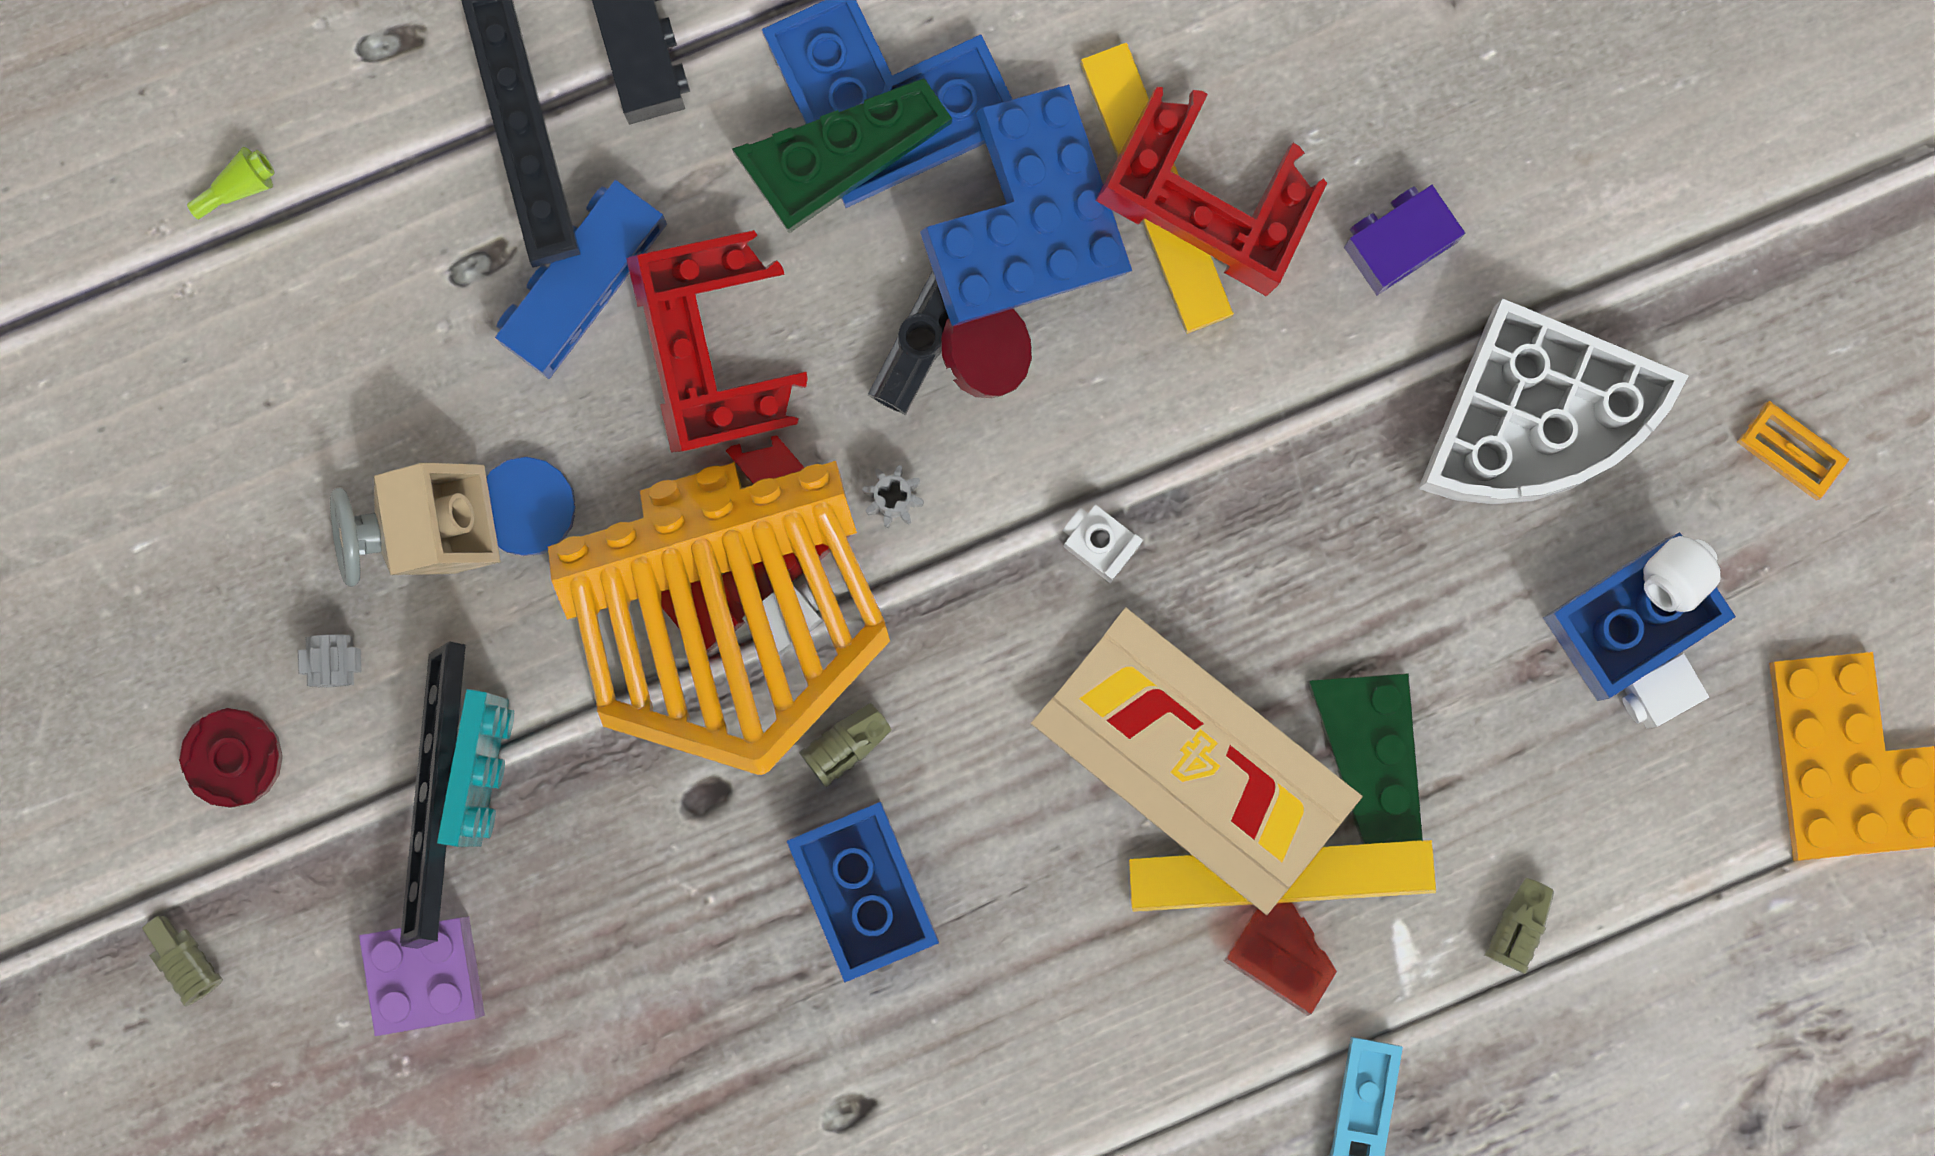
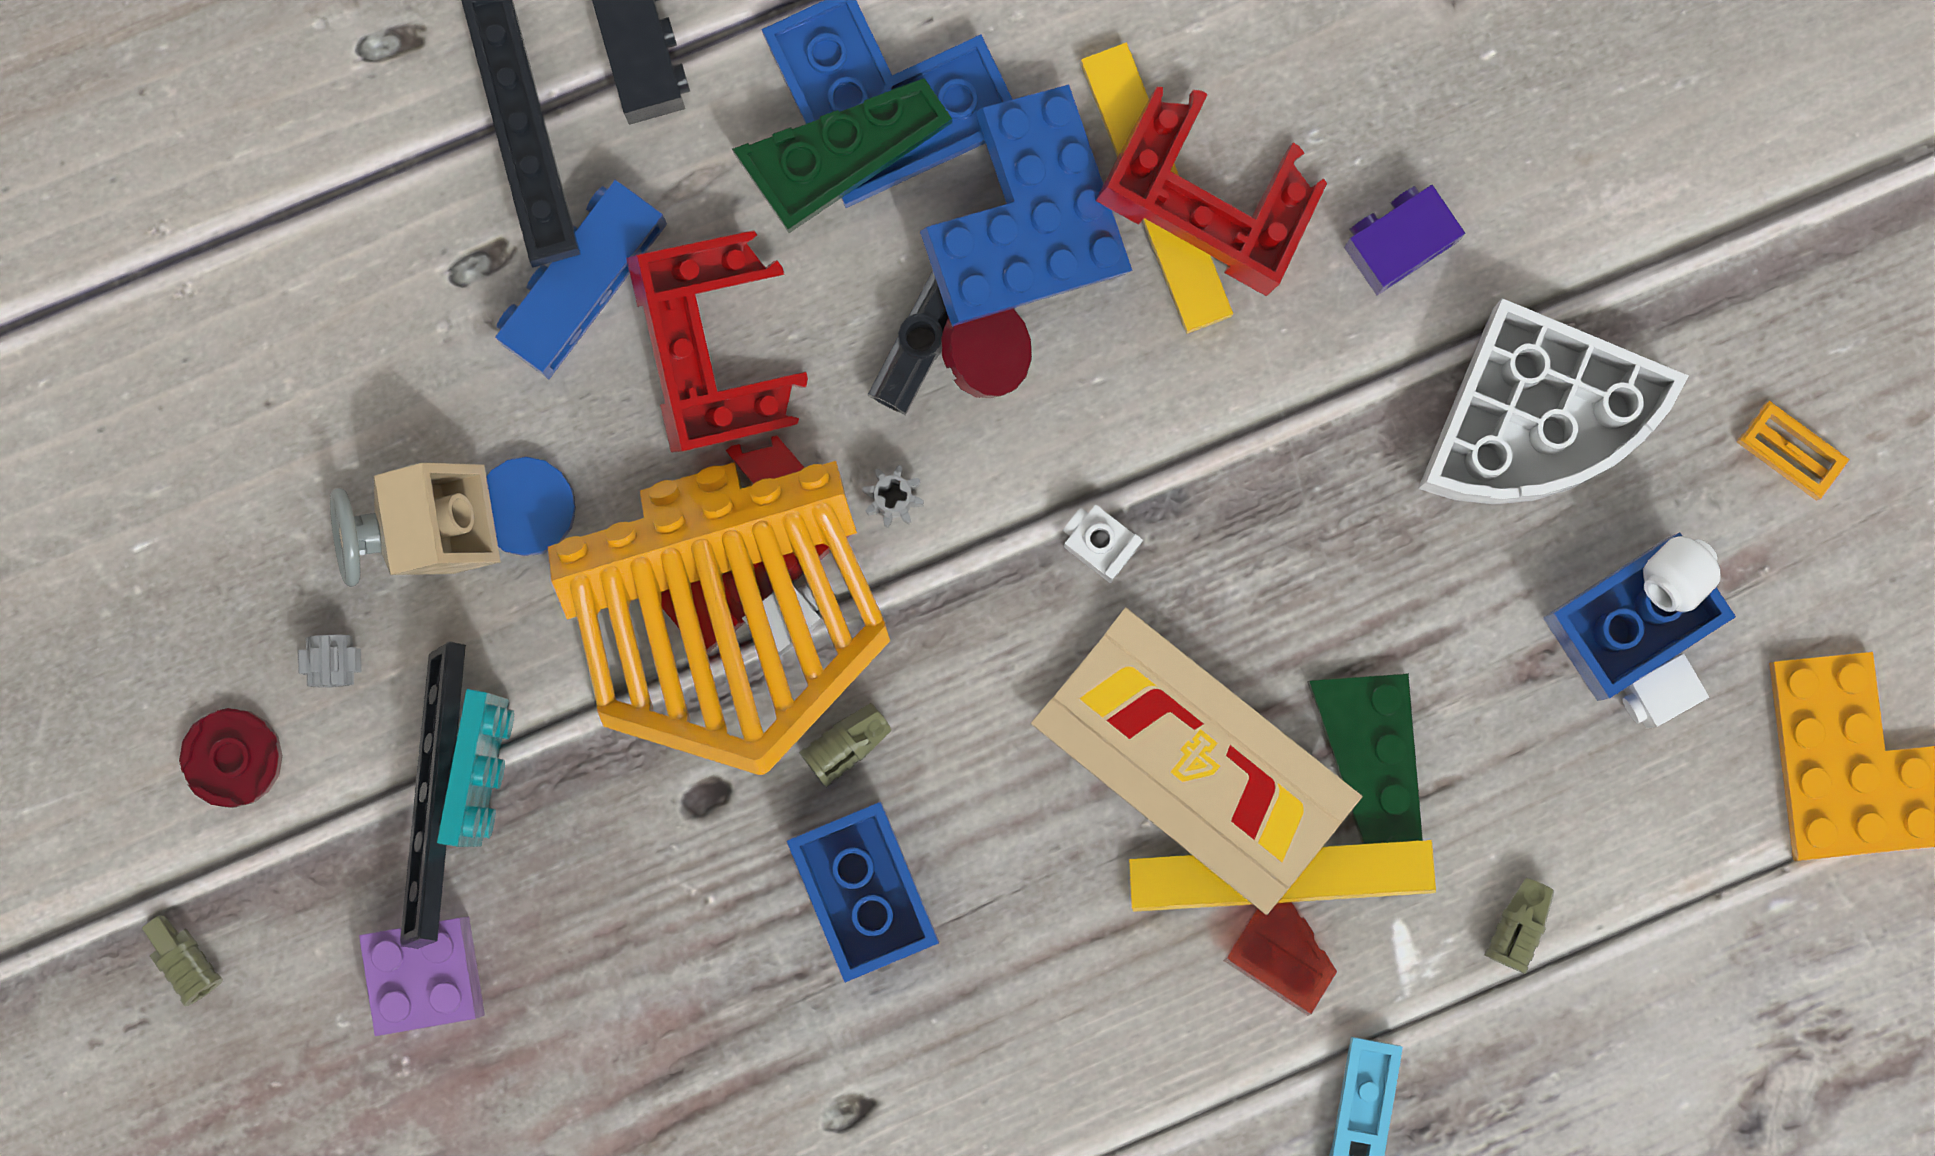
(242, 177): lime cone -> none

